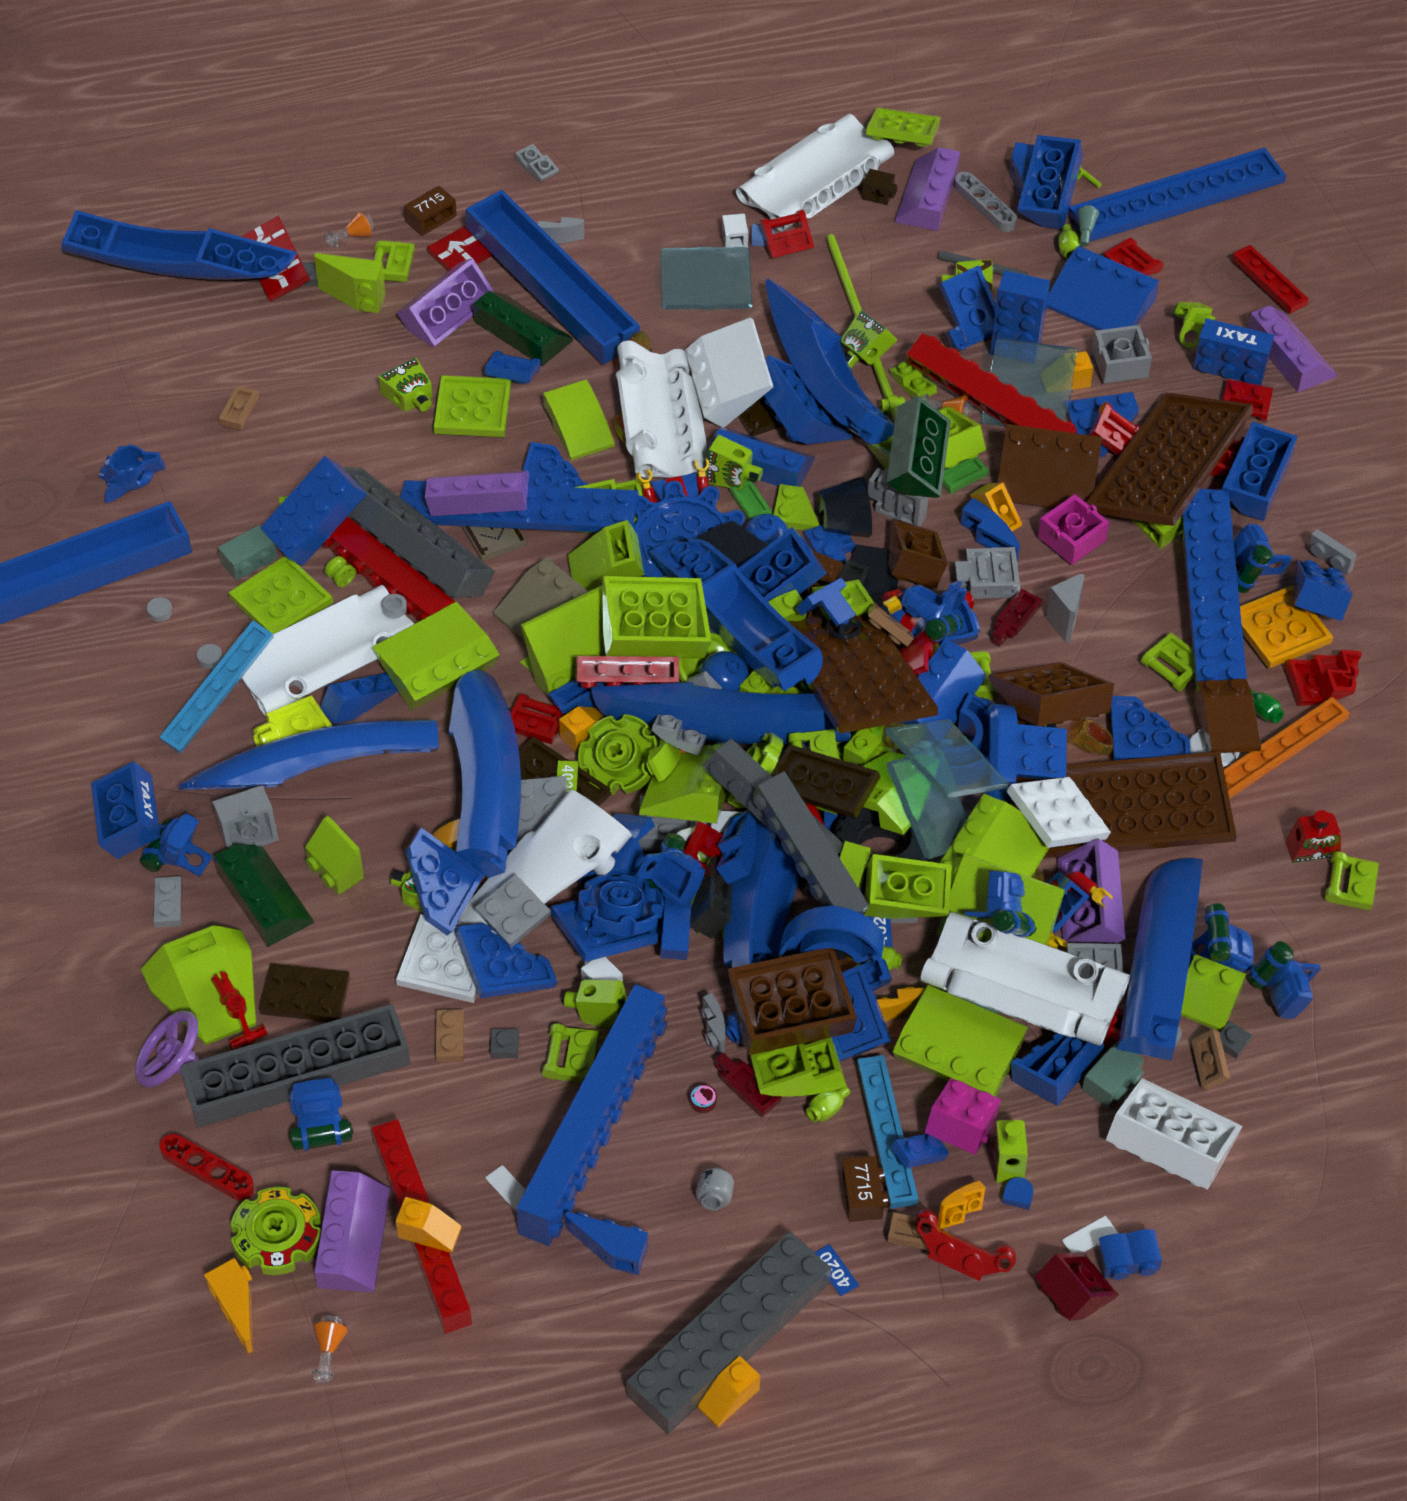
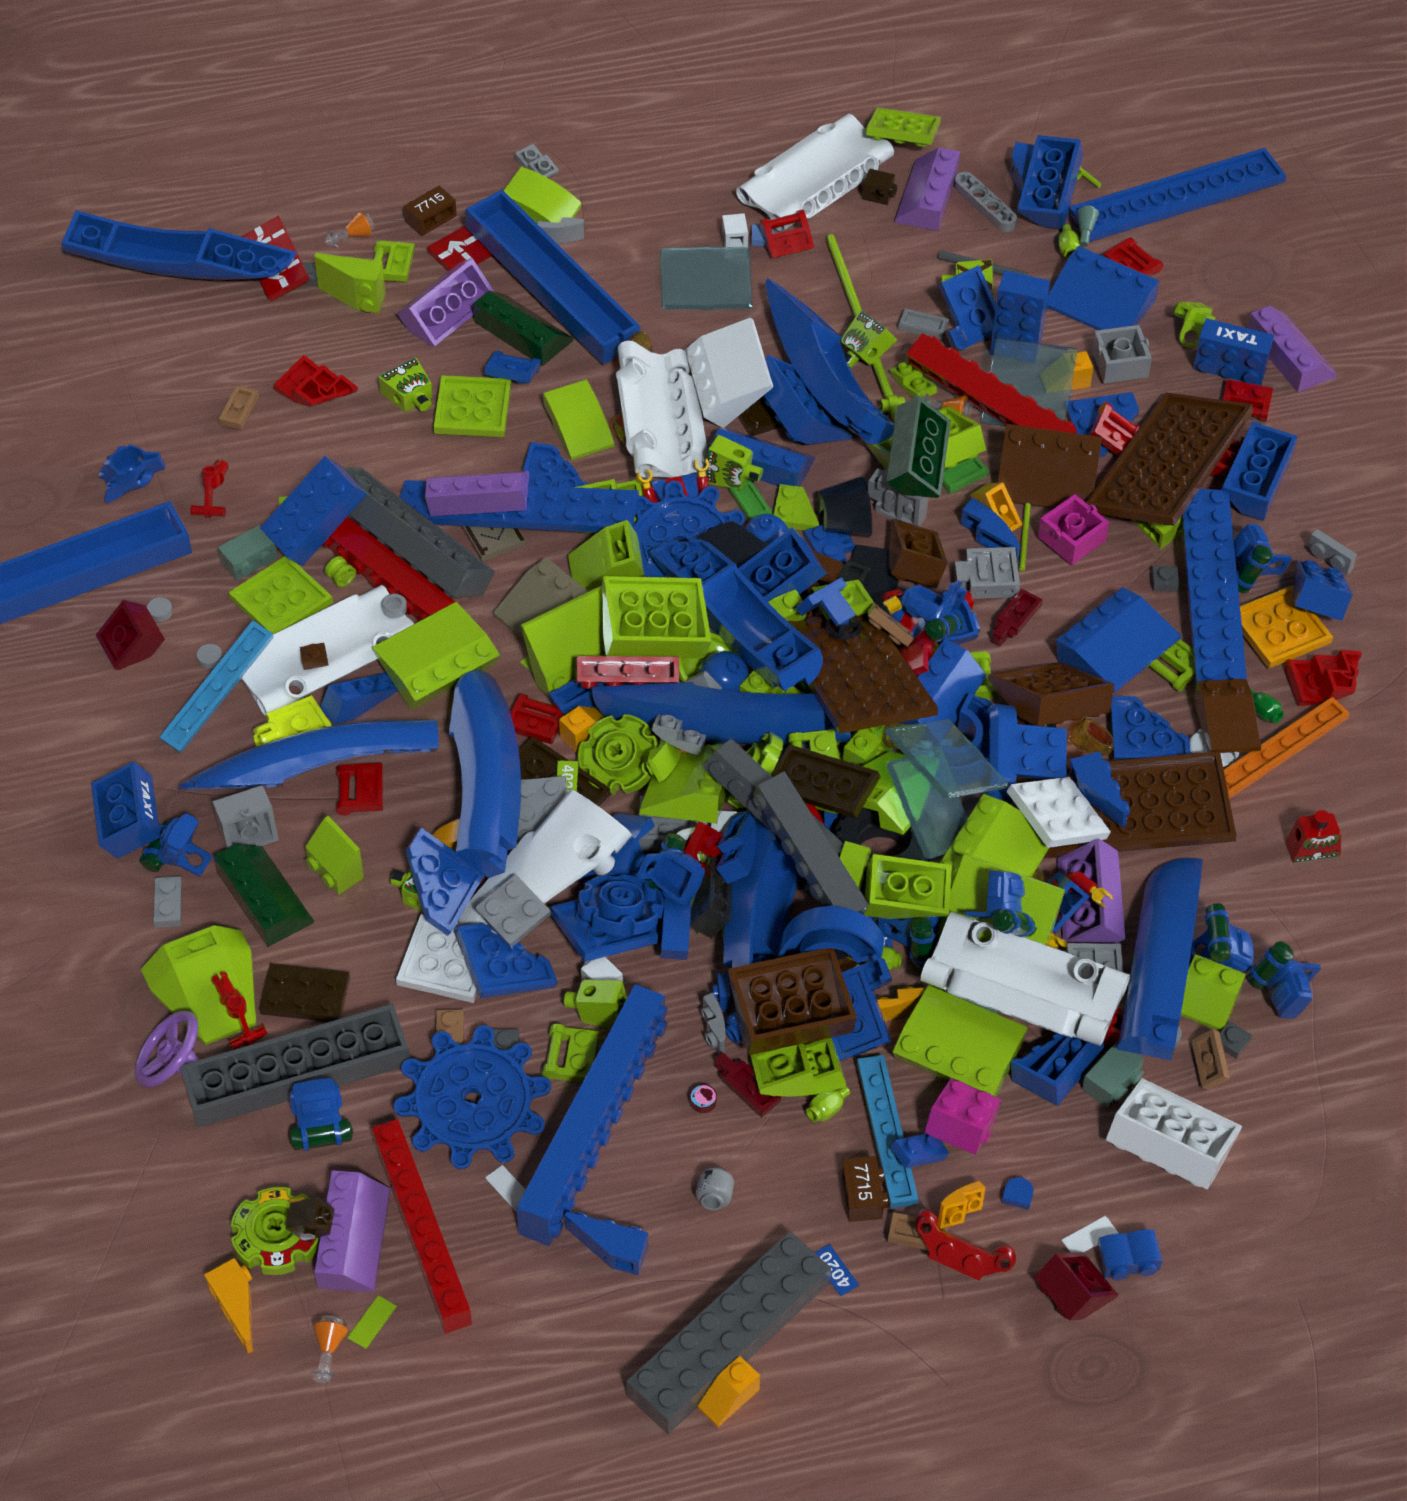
(129, 635): none -> dark red slope
(204, 1170): red beam -> none
(211, 478): none -> red pin
(310, 1218): none -> dark brown brick
(312, 384): none -> red slope
(314, 656): none -> reddish brown plate
(368, 789): none -> red plate
(372, 1322): none -> lime sticker
(427, 1225): light orange slope -> none
(469, 1069): none -> blue plate
(541, 197): none -> lime slope
(722, 991): none -> blue plate
(915, 934): none -> piece
(925, 323): none -> light grey tile
(1009, 1143): lime torso -> none
(1024, 537): none -> lime axle
(1064, 606): light grey slope -> none
(1095, 782): none -> blue slope
(1117, 639): none -> blue slope
(1165, 578): none -> dark grey plate
(1270, 279): red plate -> none
(1360, 883): lime plate -> none

